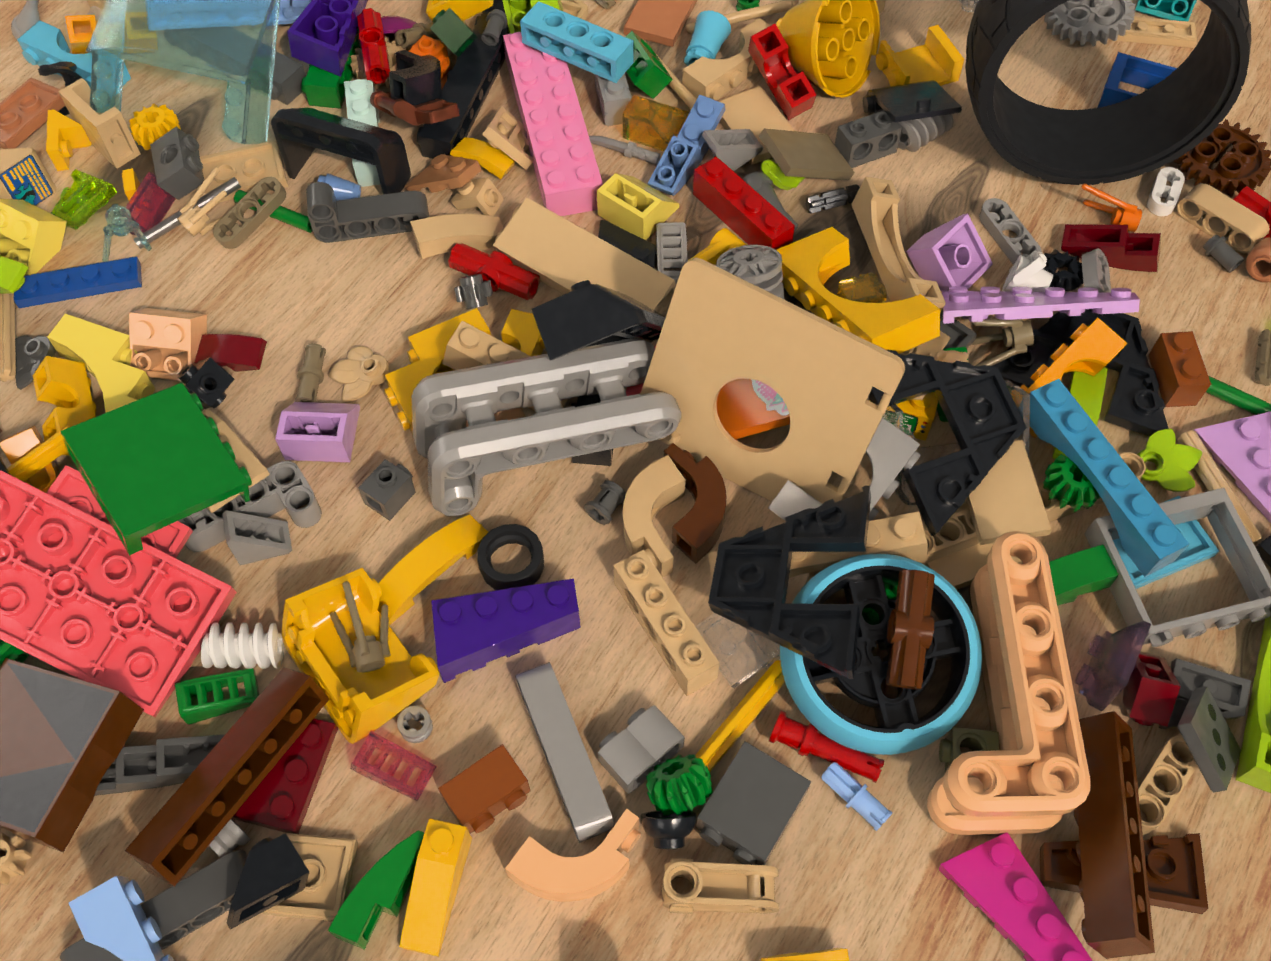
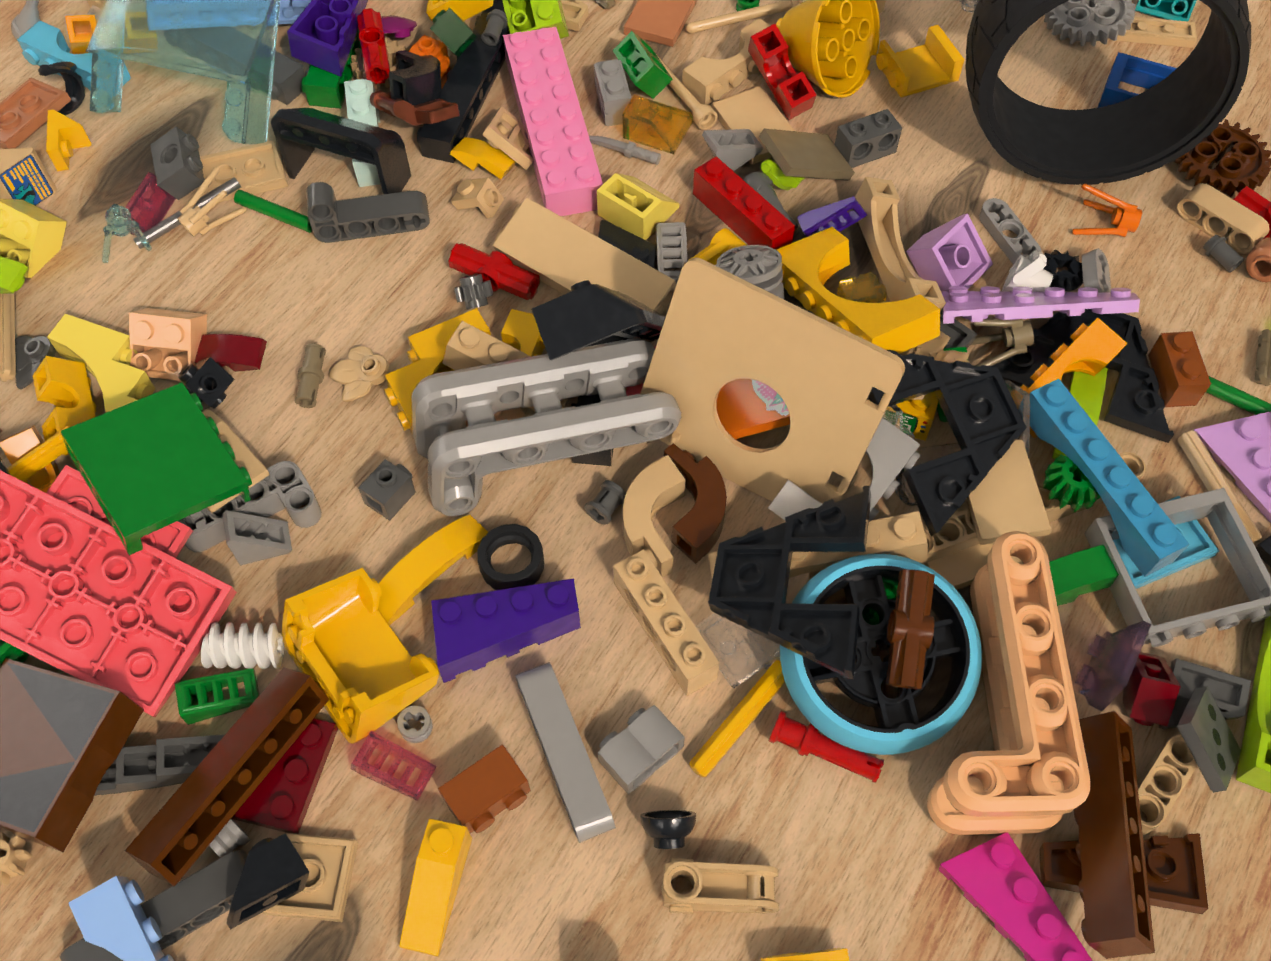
(79, 282): blue plate -> none
(82, 199): clear neon green wing -> none
(105, 130): tan panel -> none
(130, 182): yellow tile -> none
(152, 124): yellow gear -> none
(259, 191): dark tan beam -> none
(317, 431): lavender slope -> none
(342, 188): medium blue cone -> none
(367, 653): dark tan plant -> none
(377, 892): green slope -> none
(410, 36): dark tan pin -> none
(442, 232): tan slope -> none
(445, 173): medium nougat wing -> none
(575, 877): light nougat arch -> none
(577, 41): medium azure brick -> none
(679, 784): green gear -> none
(688, 148): medium blue slope -> none
(708, 36): medium azure plant -> none
(752, 806): dark grey brick -> none
(831, 199): black axle -> none
(832, 215): none -> dark purple slope
(856, 795): light blue axle -> none
(911, 101): black door -> none
(921, 131): light grey piece -> none
(971, 738): olive brick -> none
(1121, 248): dark red slope -> none
(1171, 192): white beam -> none
(1171, 460): lime plate -> none

